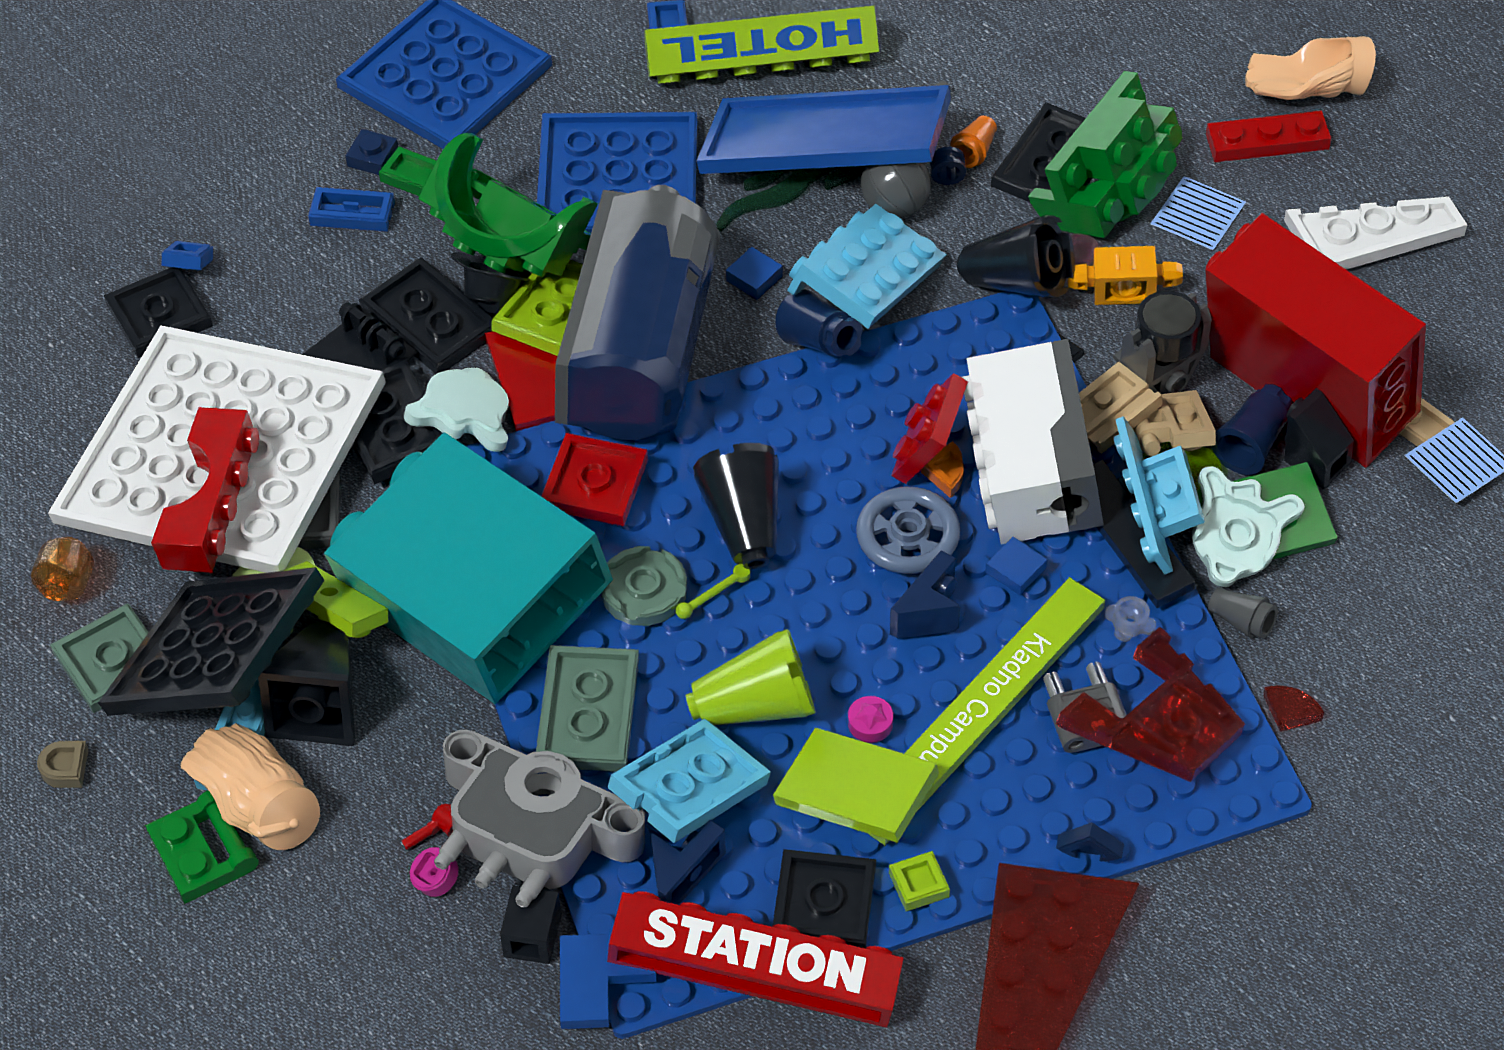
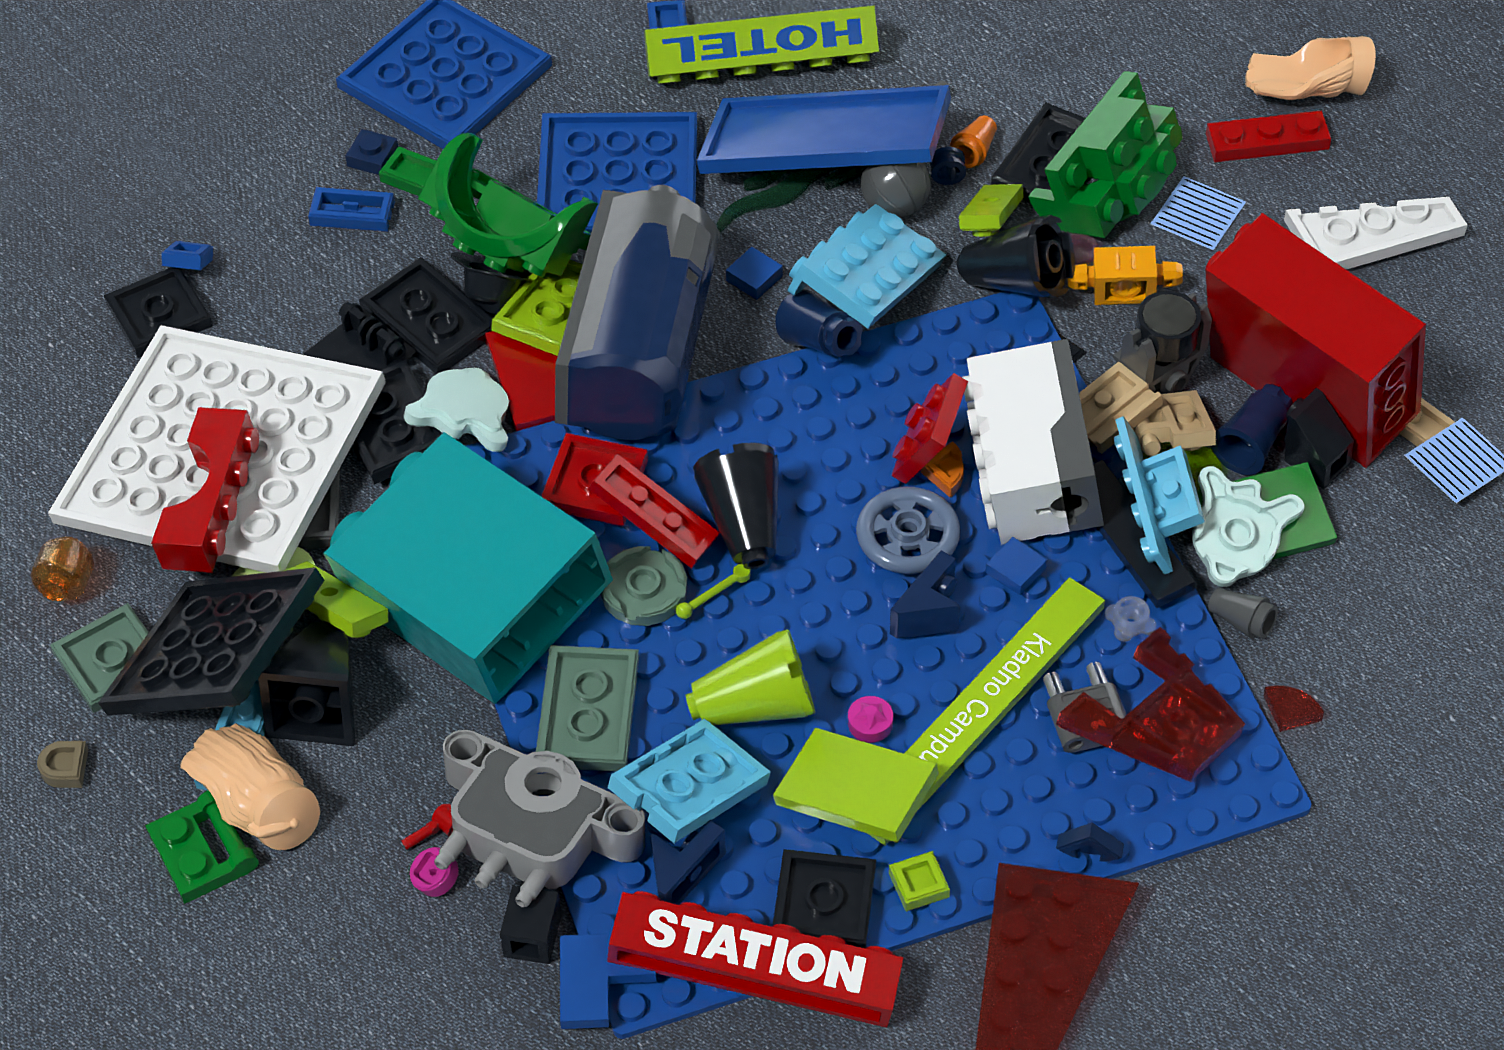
(654, 510): none -> red plate
(990, 209): none -> lime tile

